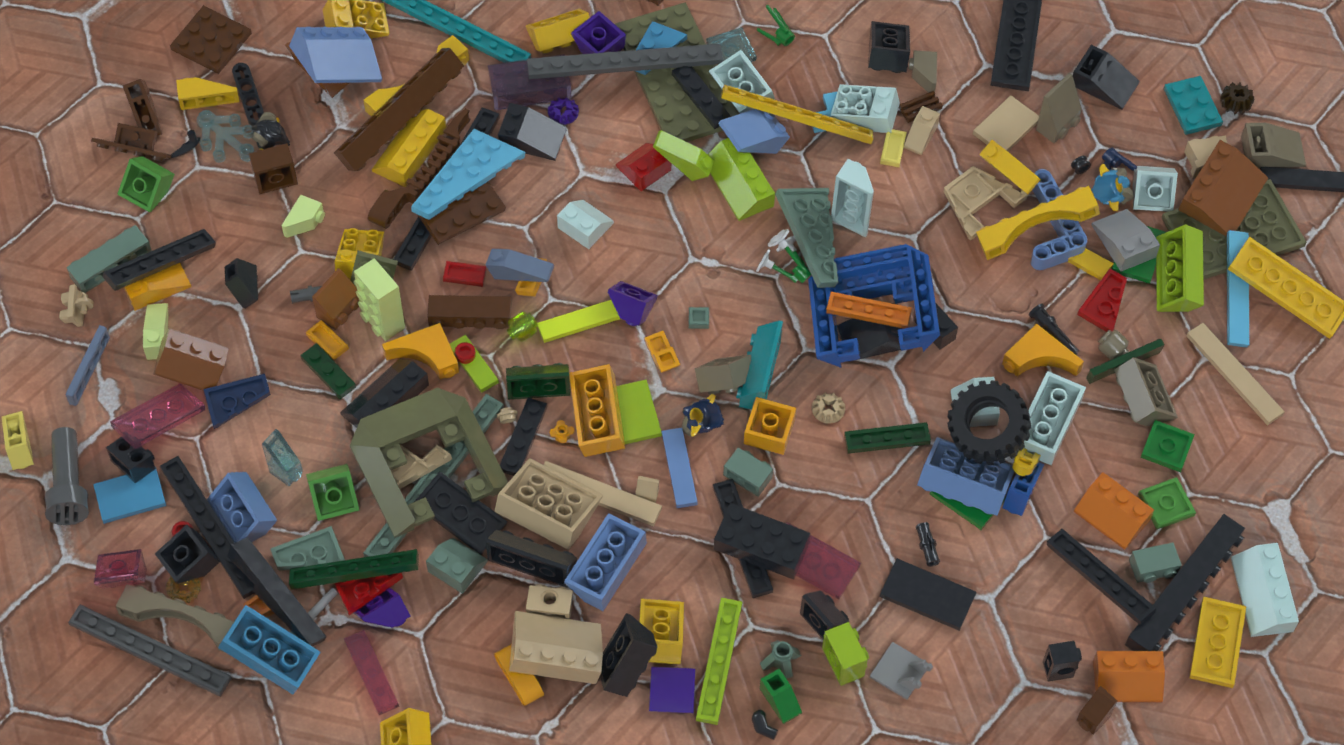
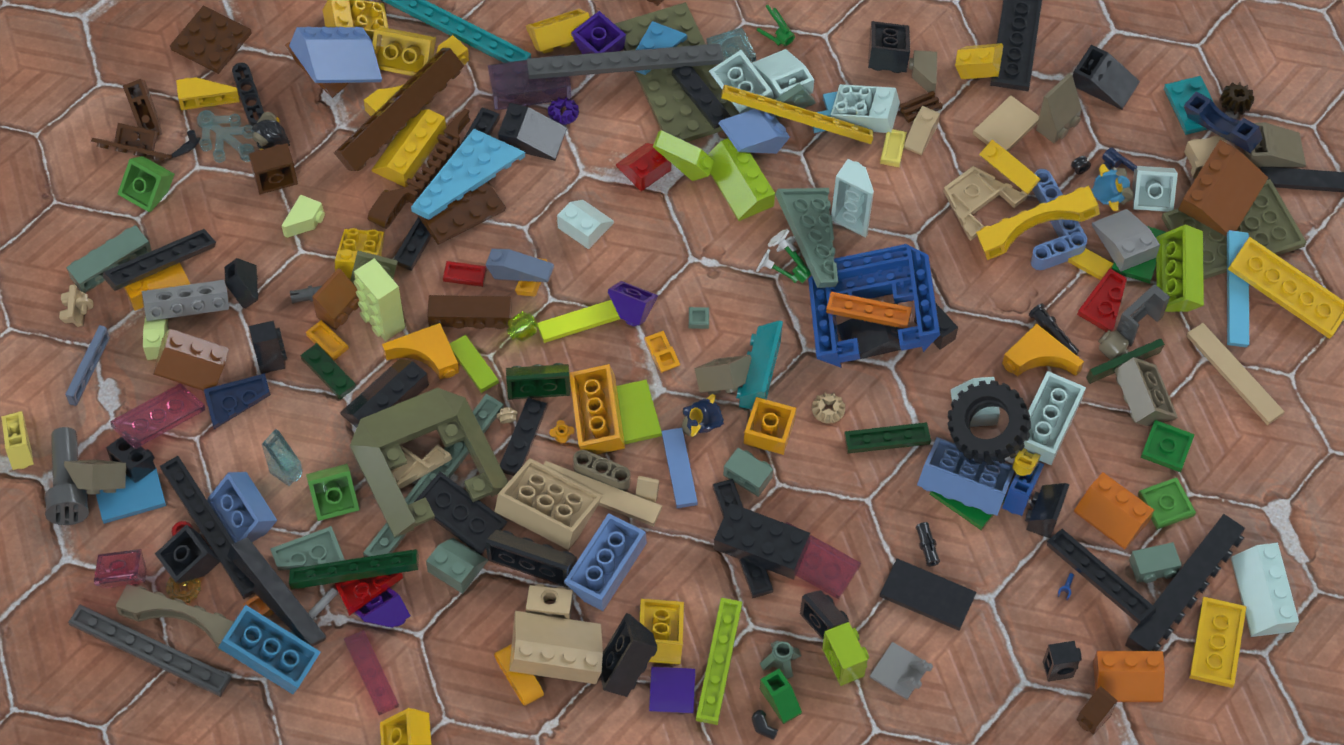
(97, 475): none -> dark tan slope
(185, 300): none -> light grey brick
(268, 346): none -> black brick
(402, 50): none -> yellow slope
(465, 353): red tile -> none
(596, 463): none -> dark tan beam
(784, 72): none -> light aqua slope
(797, 96): none -> sand green wing
(979, 61): none -> yellow slope
(1046, 509): none -> black slope
(1066, 587): none -> blue hand
(1154, 305): none -> dark grey panel
(1207, 114): none -> dark blue arch

